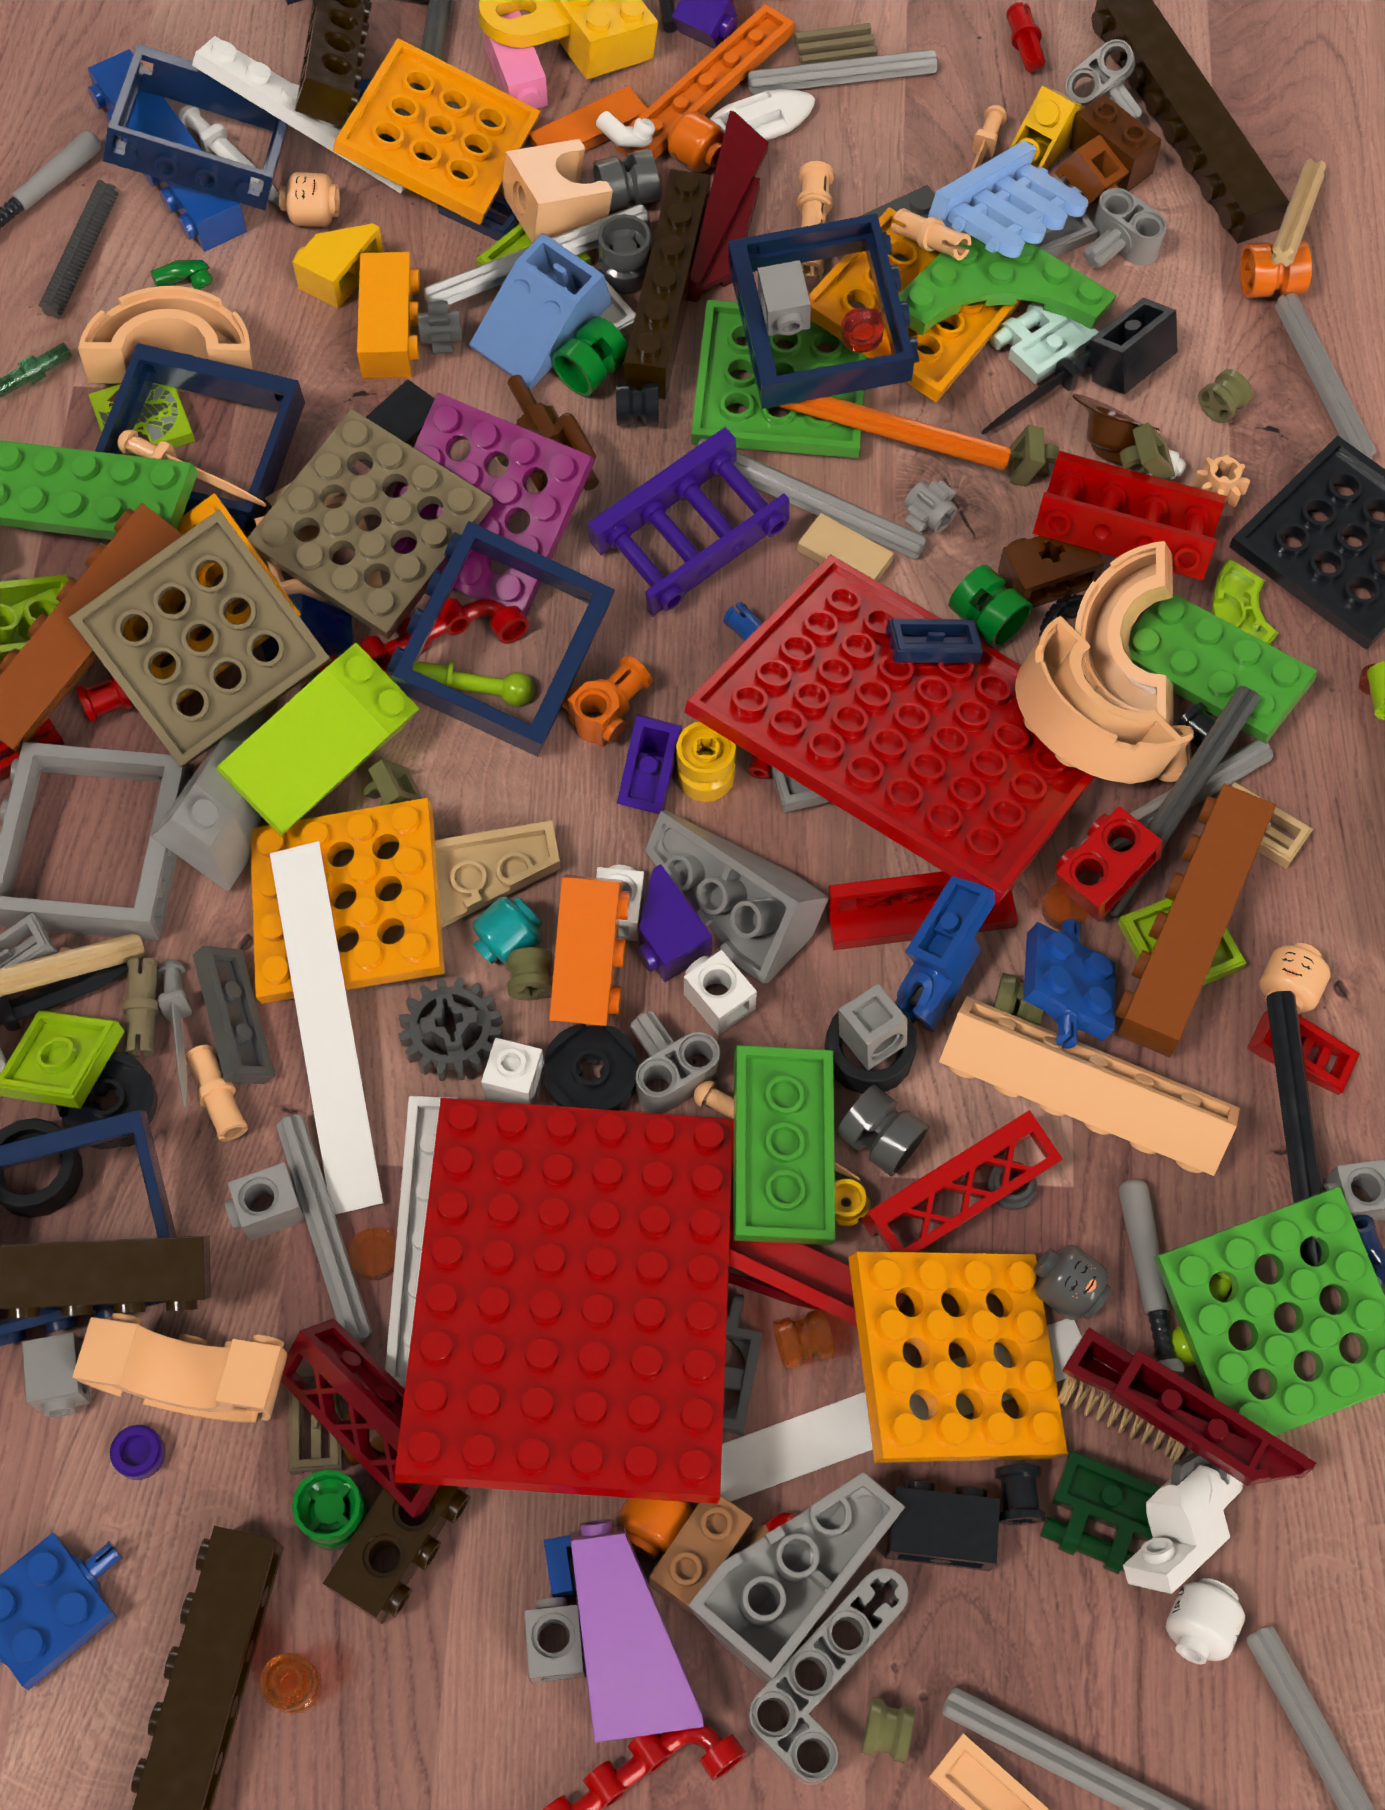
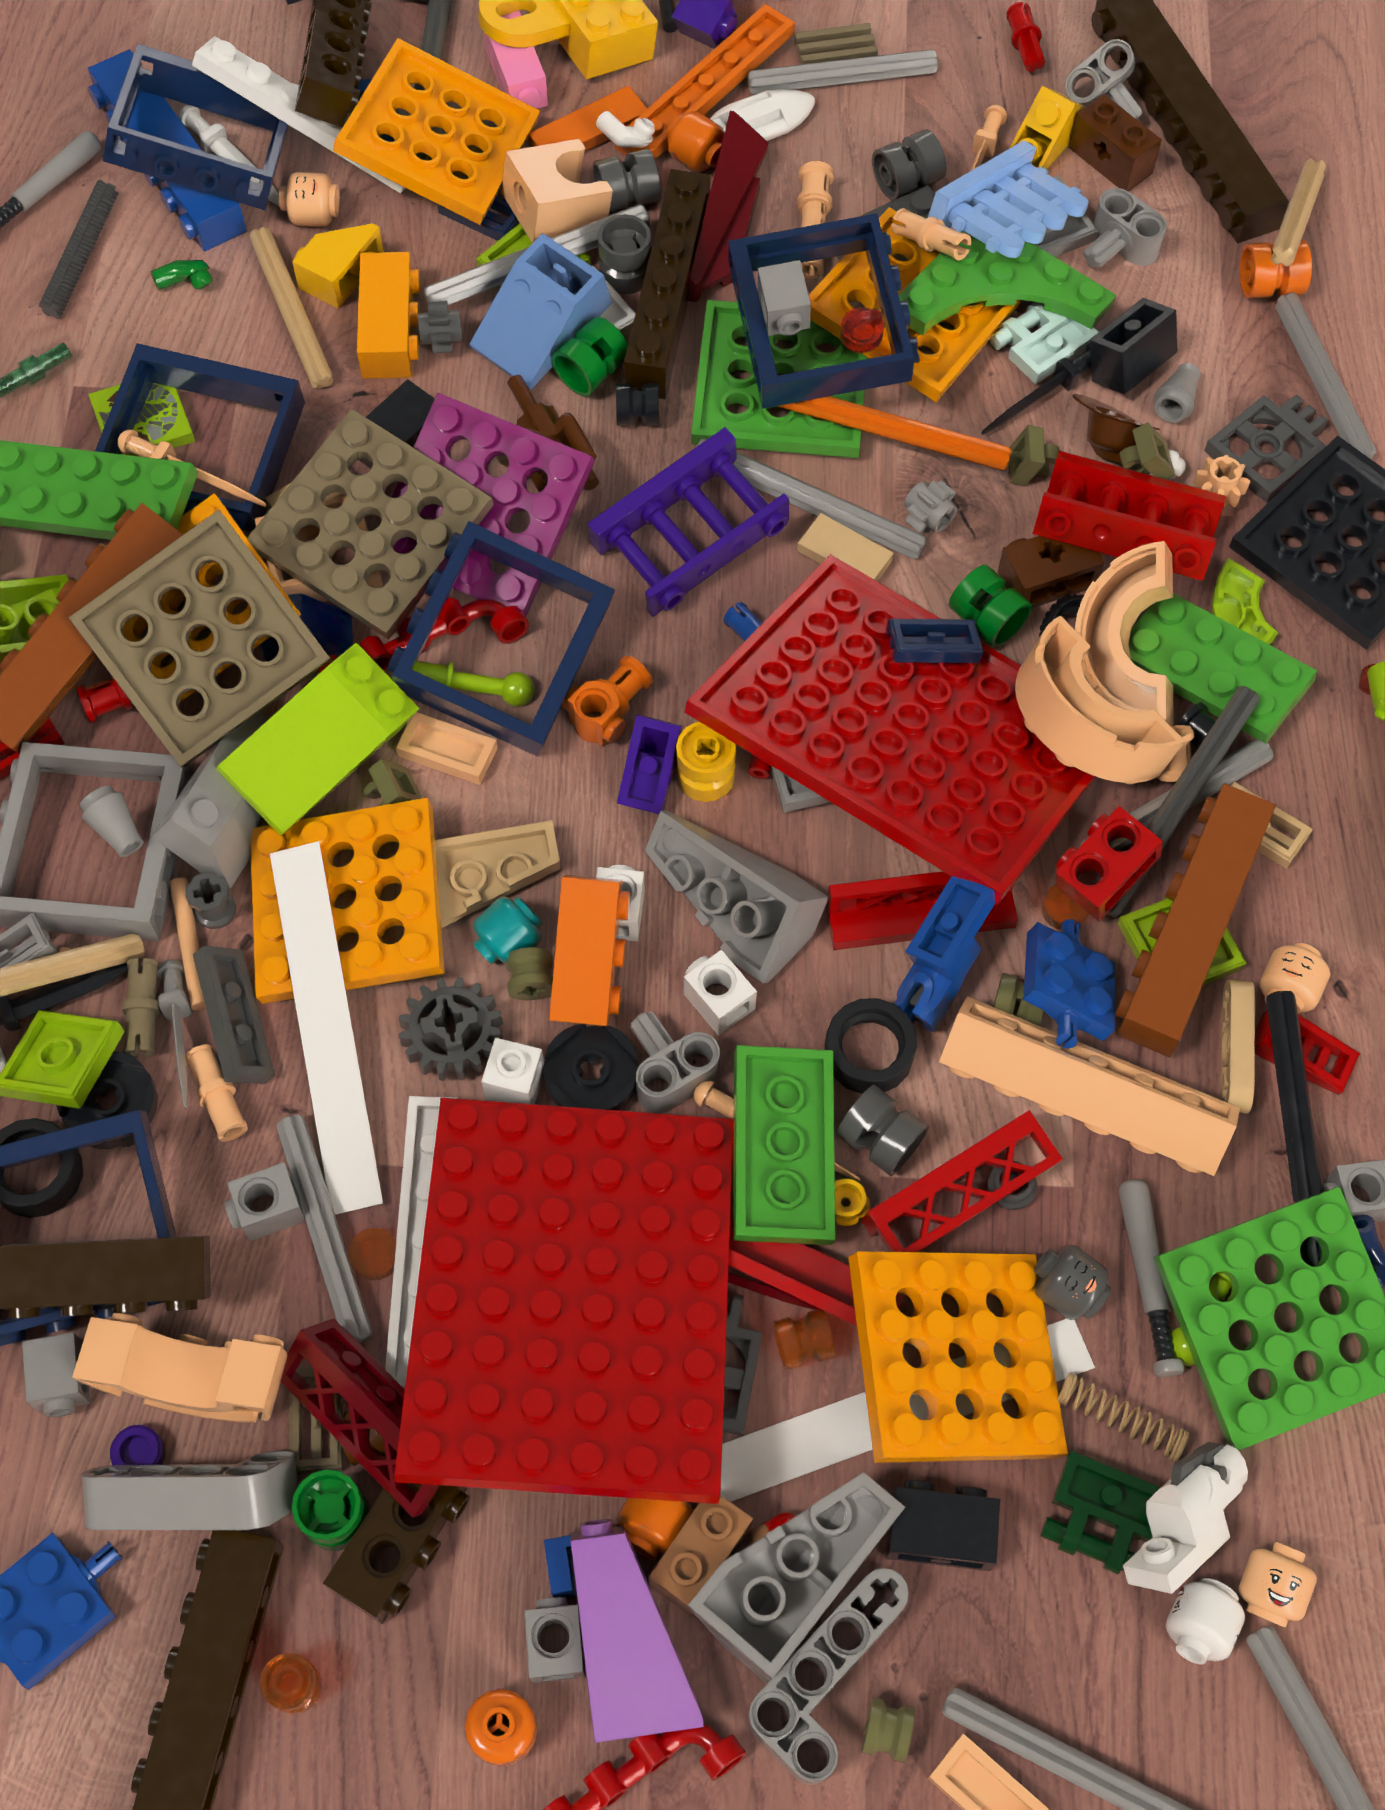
(110, 818): none -> light grey cone
(167, 319): light nougat brick -> none
(188, 940): none -> light nougat bar
(191, 1494): none -> light grey beam
(213, 914): none -> dark grey bush
(291, 308): none -> tan axle
(447, 748): none -> light nougat tile
(517, 1739): none -> orange head
(670, 929): dark purple slope -> none
(873, 1026): light grey brick -> none
(909, 164): none -> dark grey wheel
(1019, 1494): black bush -> none
(1093, 169): dark orange brick -> none
(1177, 395): none -> light grey cone
(1185, 1412): dark red wedge -> none
(1225, 395): olive wheel -> none
(1238, 1044): none -> tan beam
(1277, 1584): none -> light nougat head
(1288, 425): none -> dark grey piece

